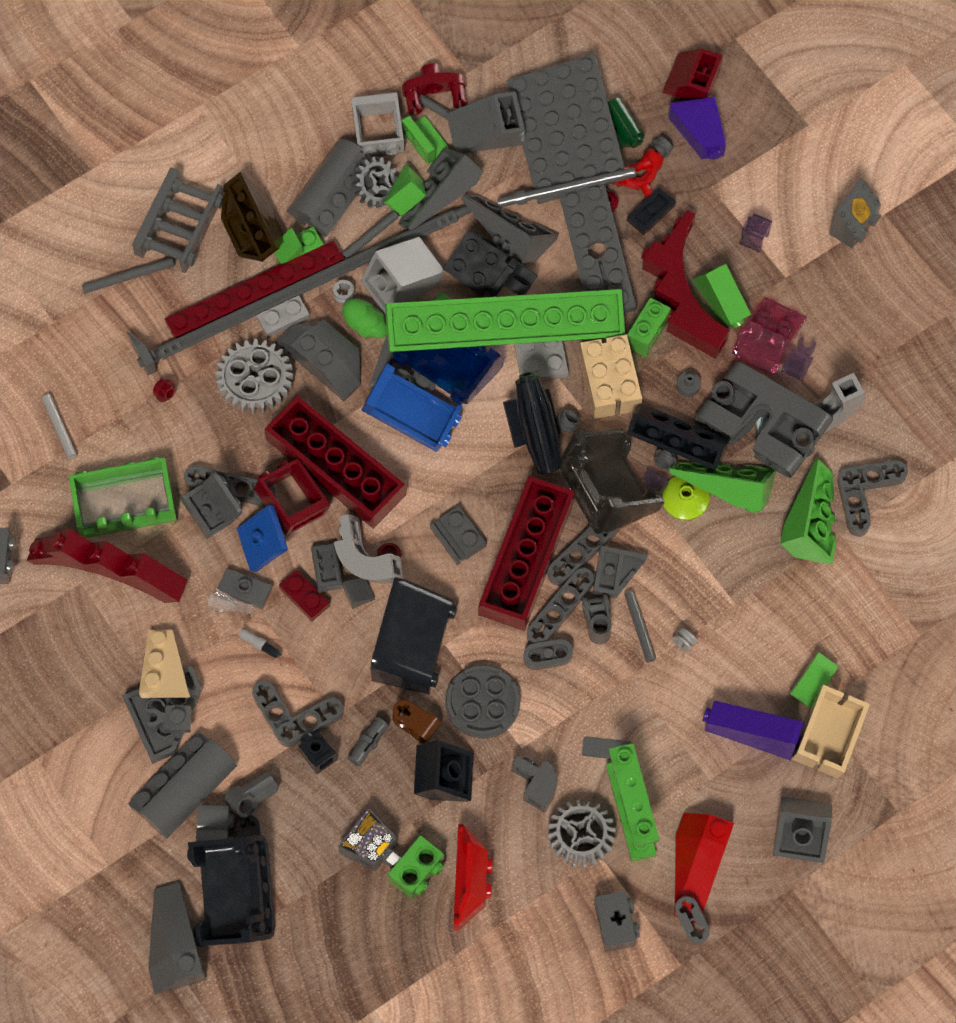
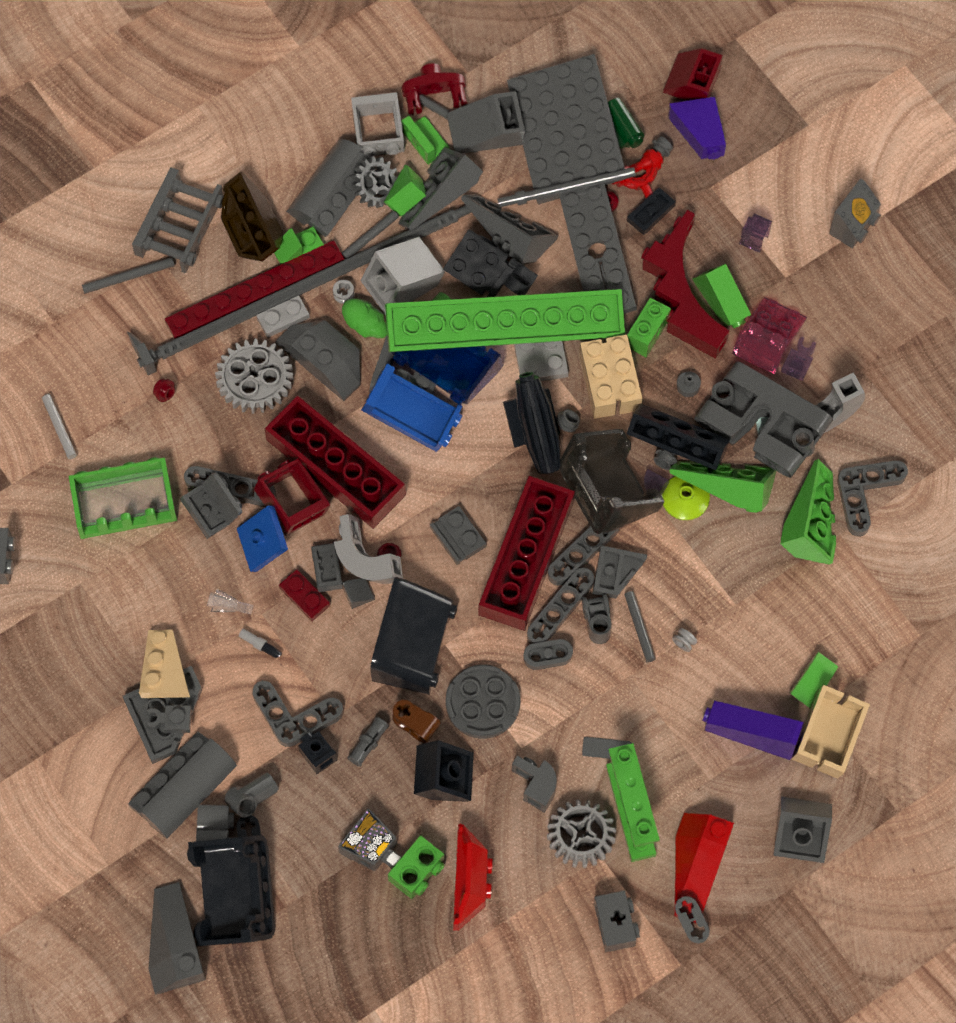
(105, 559): dark red arch -> none
(245, 588): dark grey plate -> none

